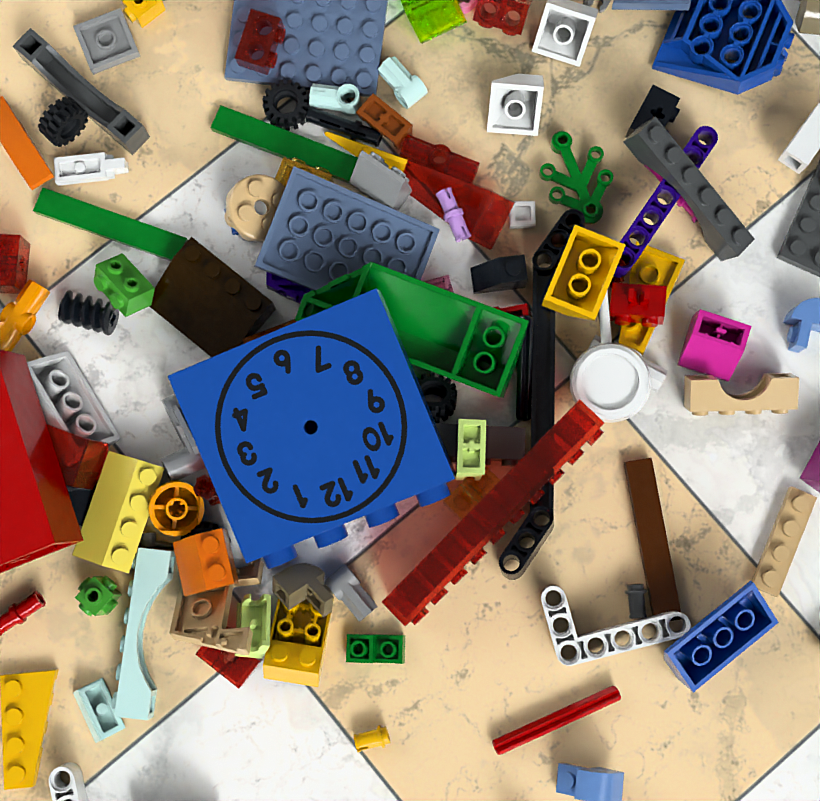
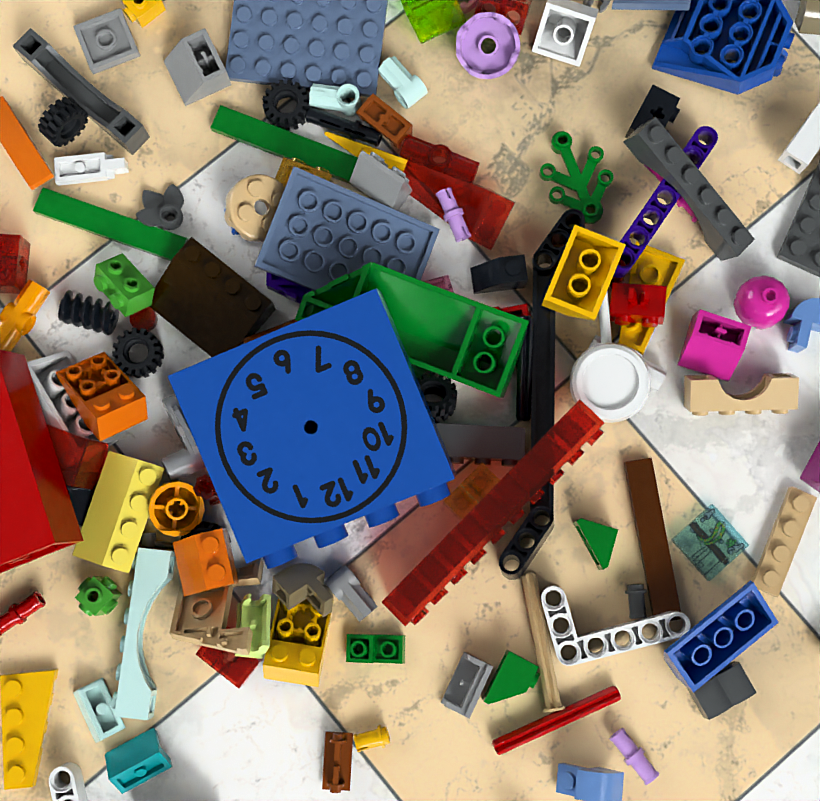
(103, 396): none -> orange slope
(125, 343): none -> black tyre
(136, 761): none -> teal panel
(144, 319): none -> clear red tile
(161, 206): none -> dark grey plate
(196, 67): none -> light grey slope
(253, 41): clear red brick -> none
(337, 761): none -> dark orange hinge
(466, 685): none -> light grey hinge
(469, 42): none -> lavender plate
(470, 449): yellowish green hinge -> none
(511, 678): none -> green slope
(516, 104): white slope -> none
(523, 215): white tile -> none
(541, 643): none -> tan axle
(598, 540): none -> green slope
(634, 756): none -> lavender pin
(710, 542): none -> clear light blue tile
(723, 691): none -> dark grey brick
(762, 302): none -> dark pink cylinder

